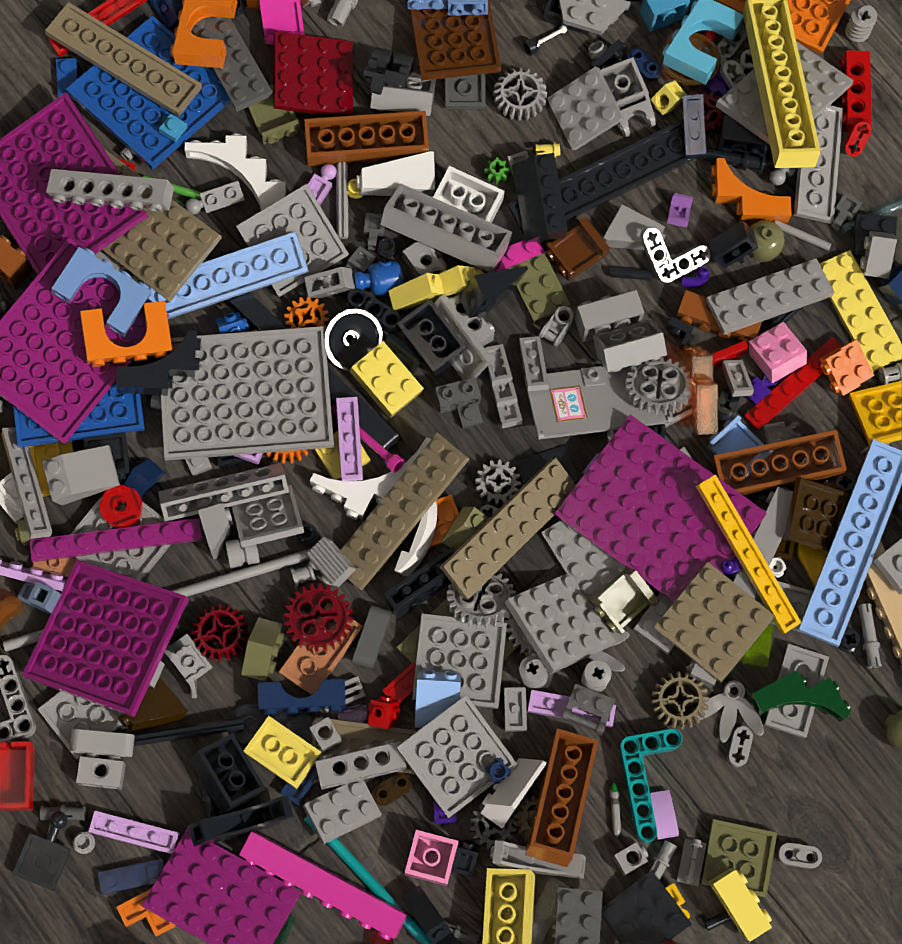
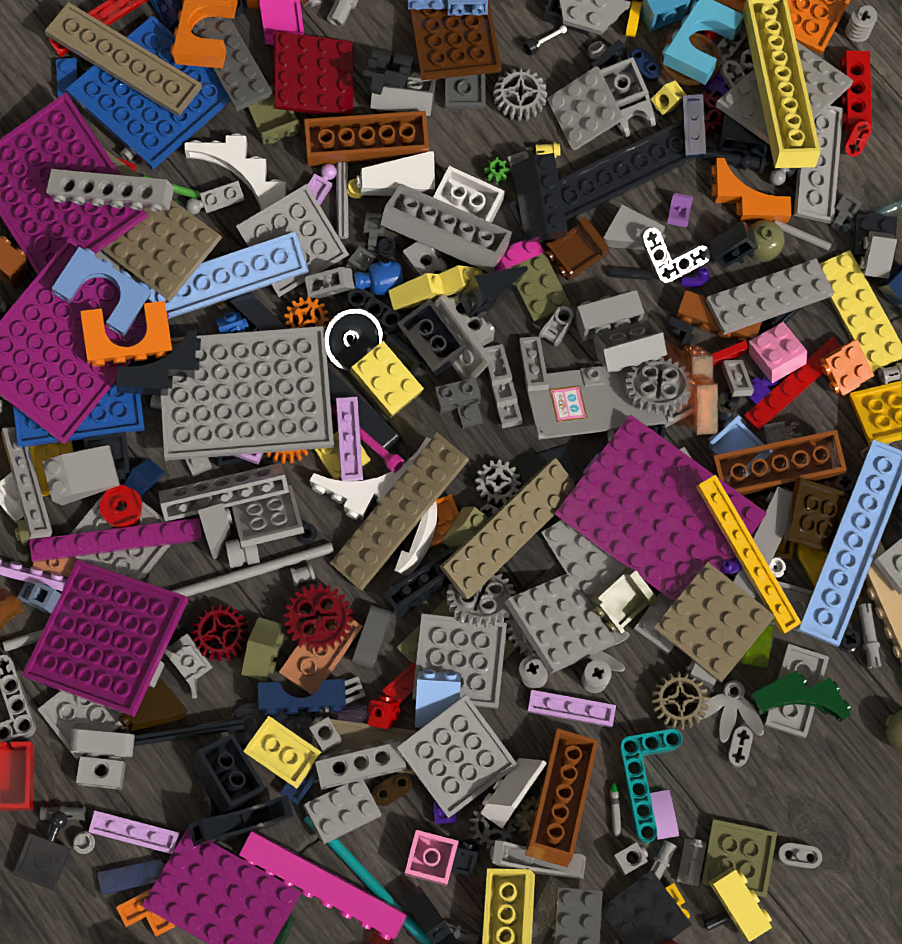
(173, 127): dark azure plate -> none
(331, 562): light grey brick -> none
(491, 770): dark blue plate -> none
(515, 709): light grey plate -> none
(591, 703): flat silver plate -> none
(633, 19): none -> yellow beam

